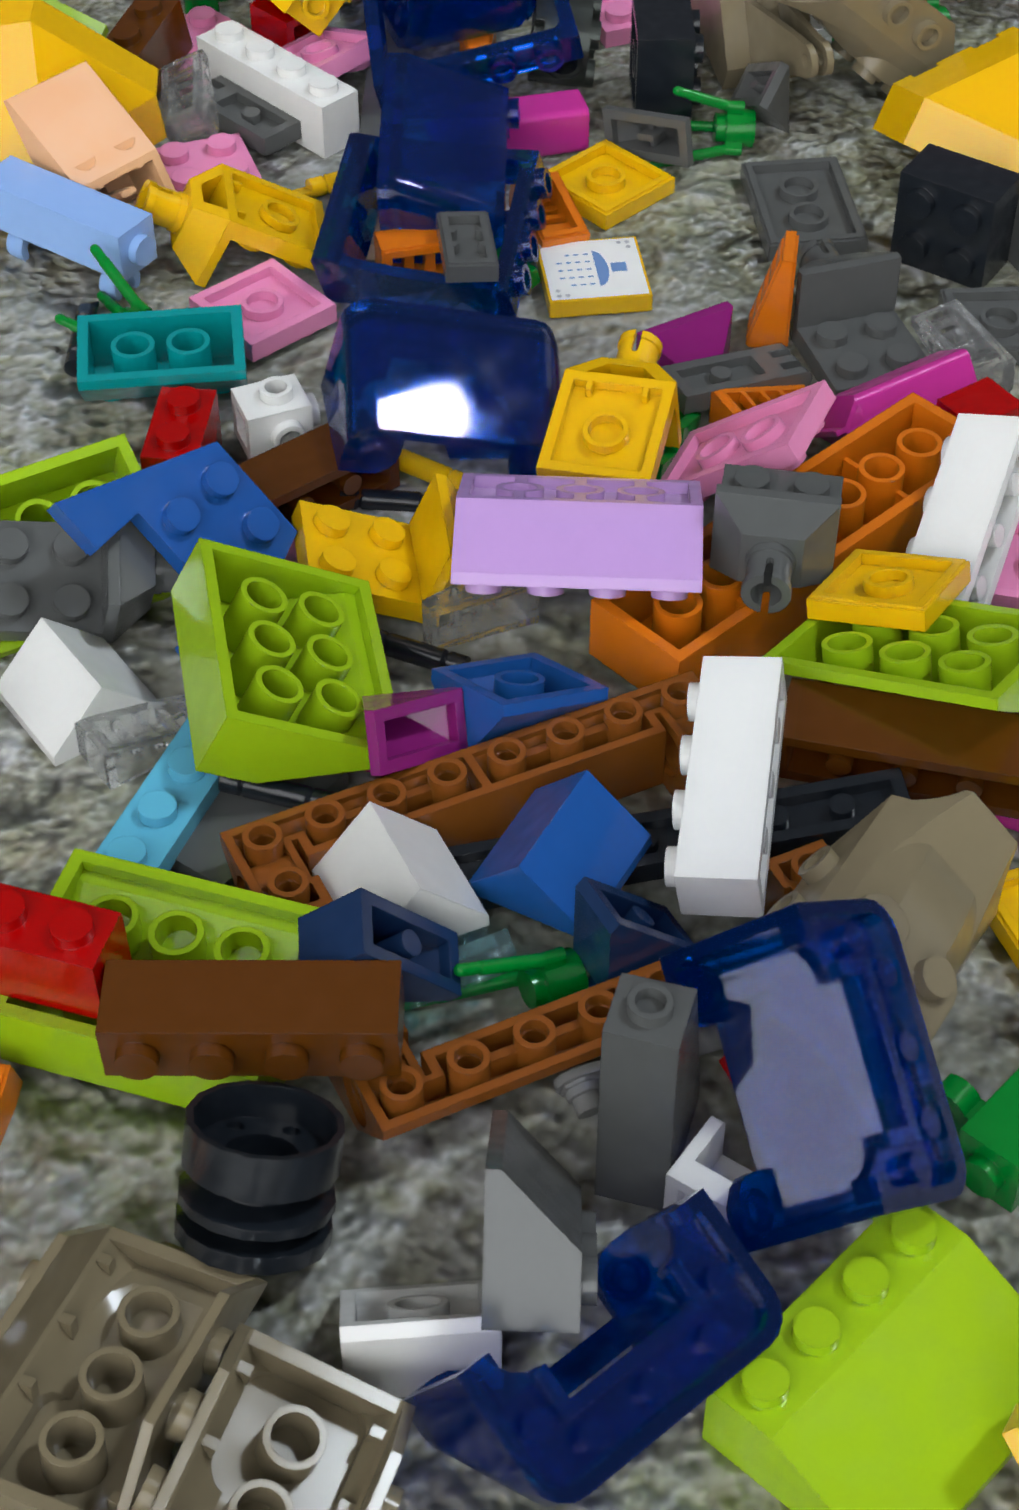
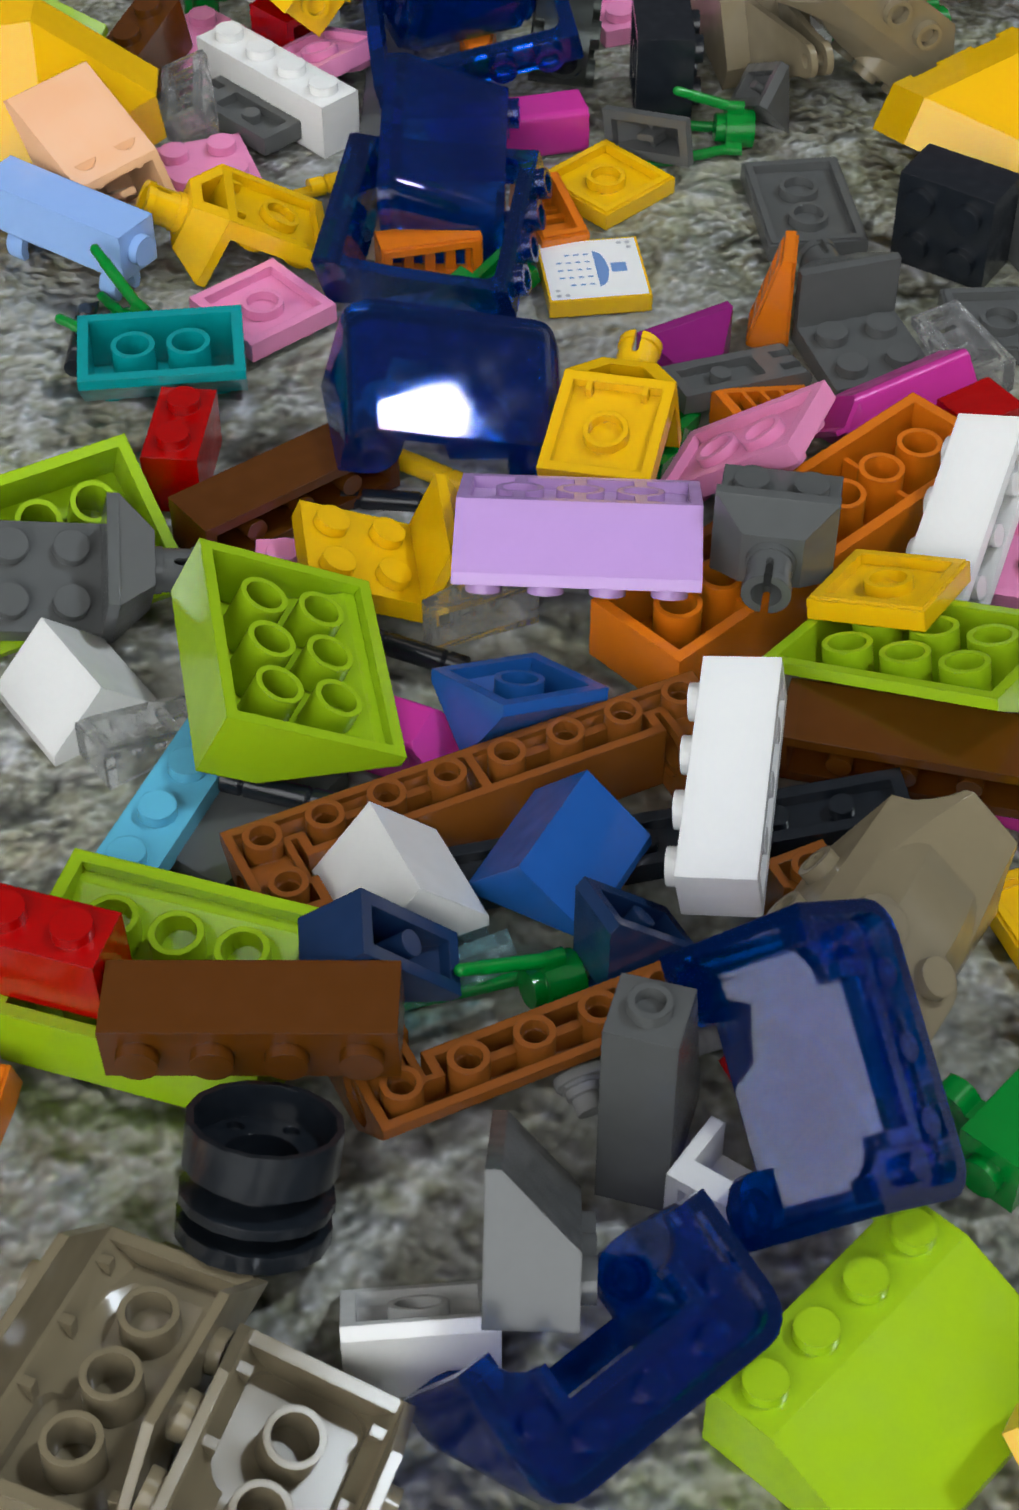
(176, 505): blue wing -> none
(272, 413): white brick -> none
(413, 727): magenta slope -> none
(467, 247): dark grey plate -> none

